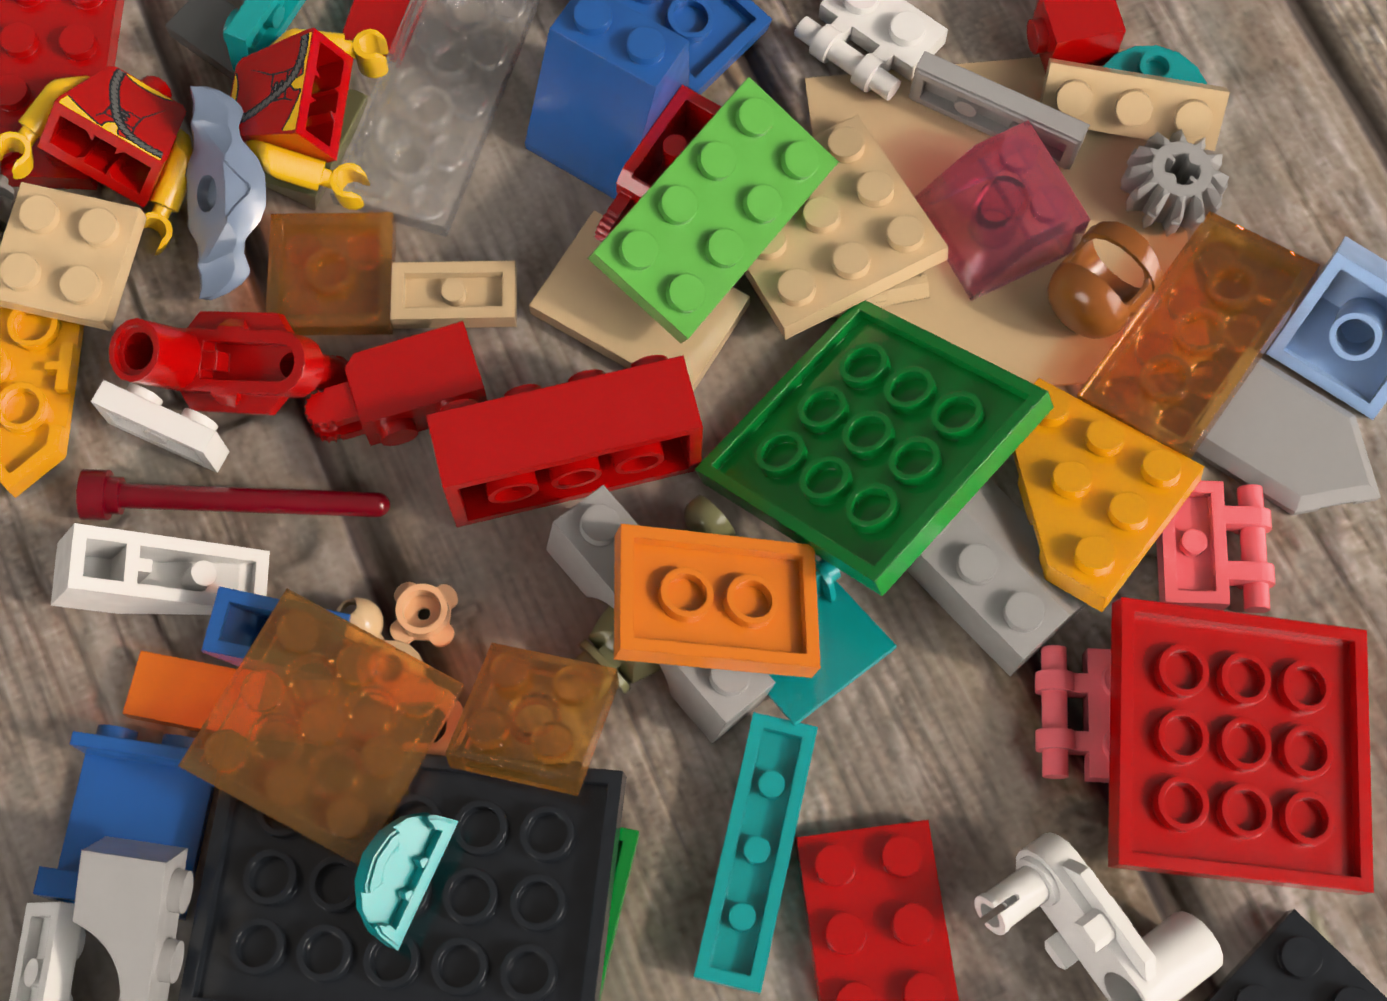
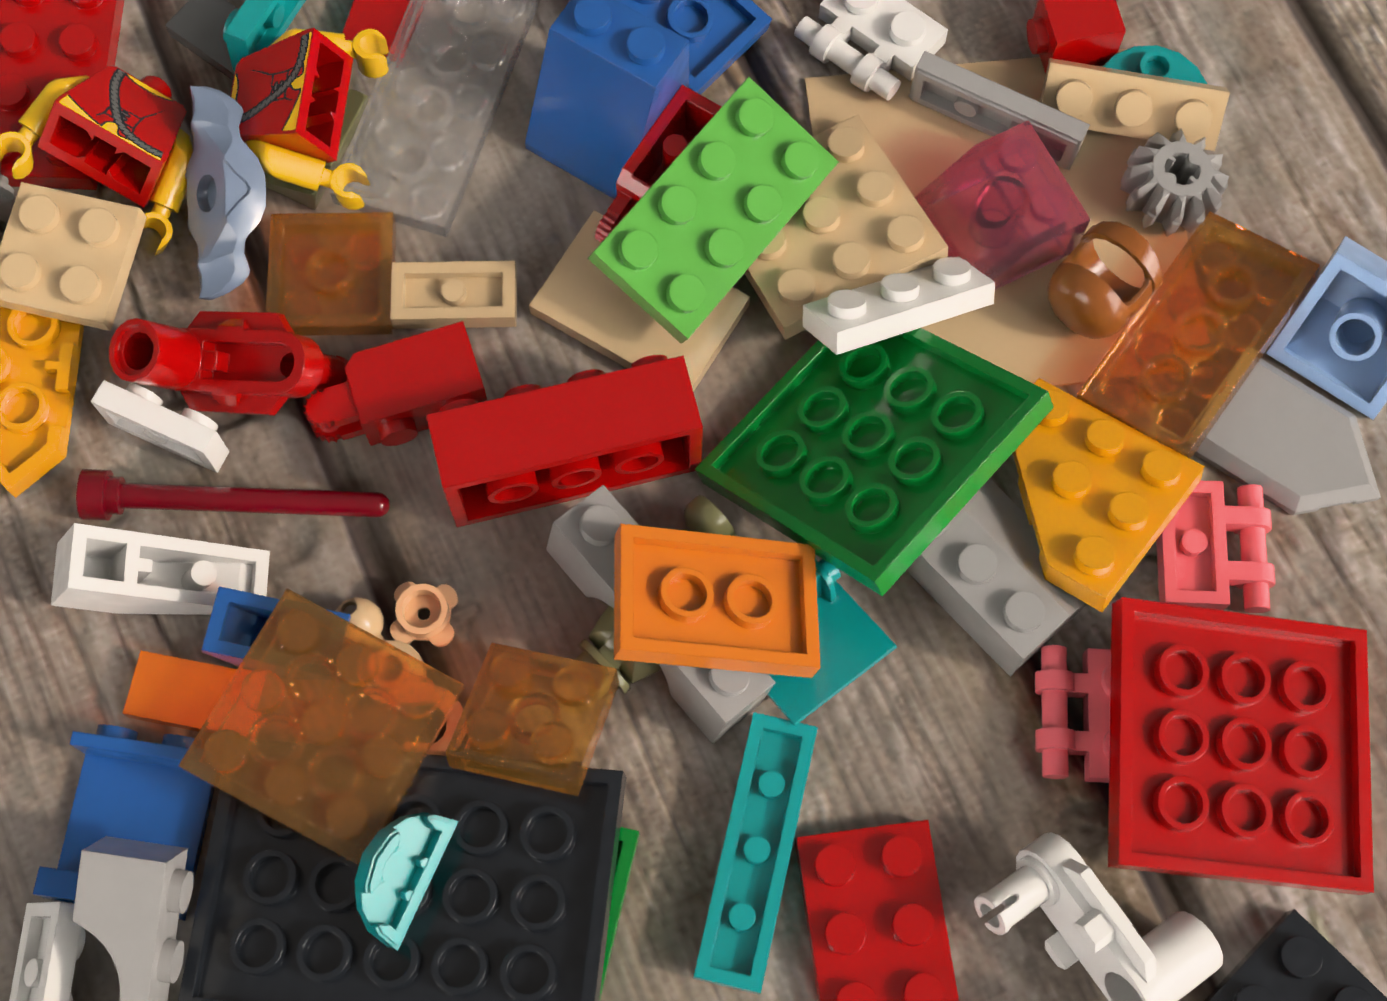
(897, 304): none -> white plate

